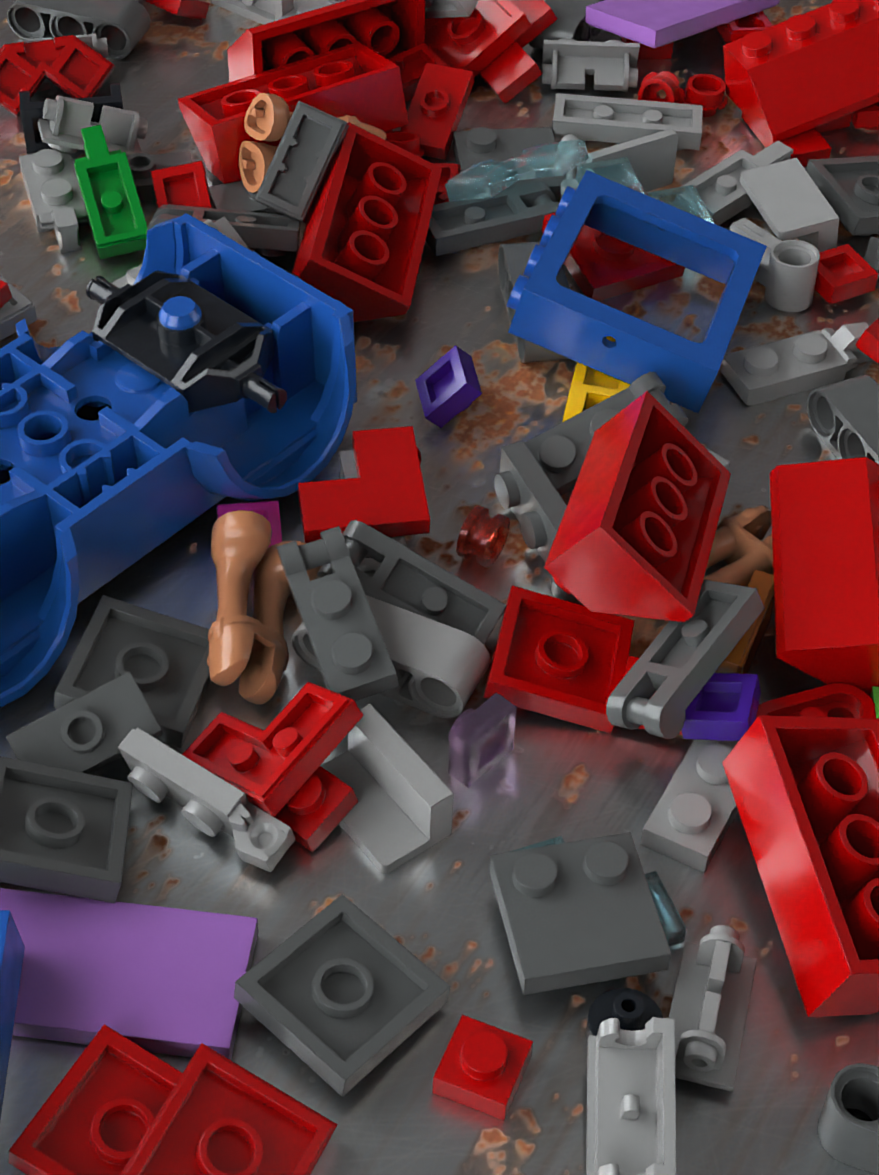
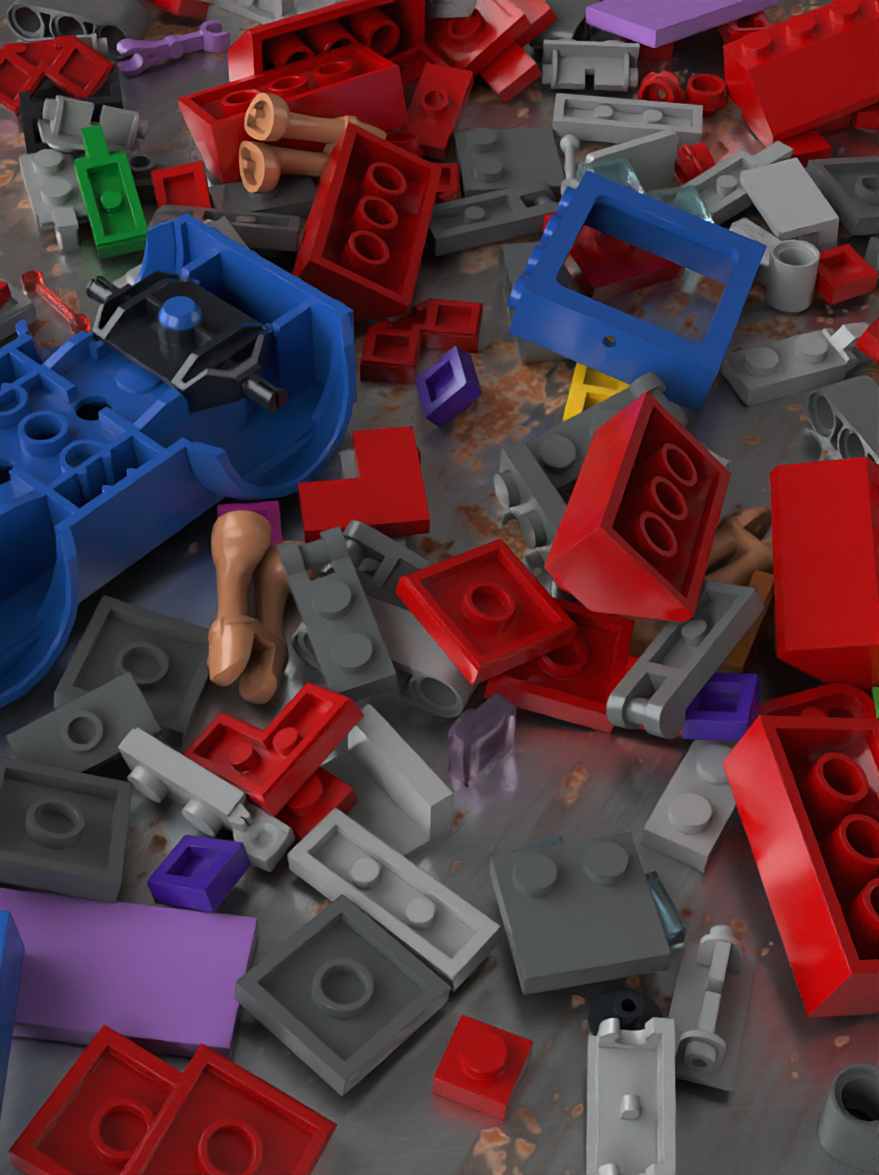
(34, 281): none -> clear red hinge
(147, 53): none -> medium lavender piece
(199, 873): none -> dark purple plate
(302, 162): dark grey plate -> none
(395, 348): none -> red tile
(397, 895): none -> light grey plate
(483, 536): clear red bush -> none
(486, 611): none -> red tile
(538, 161): clear light blue tile -> none
(692, 161): none -> red plate

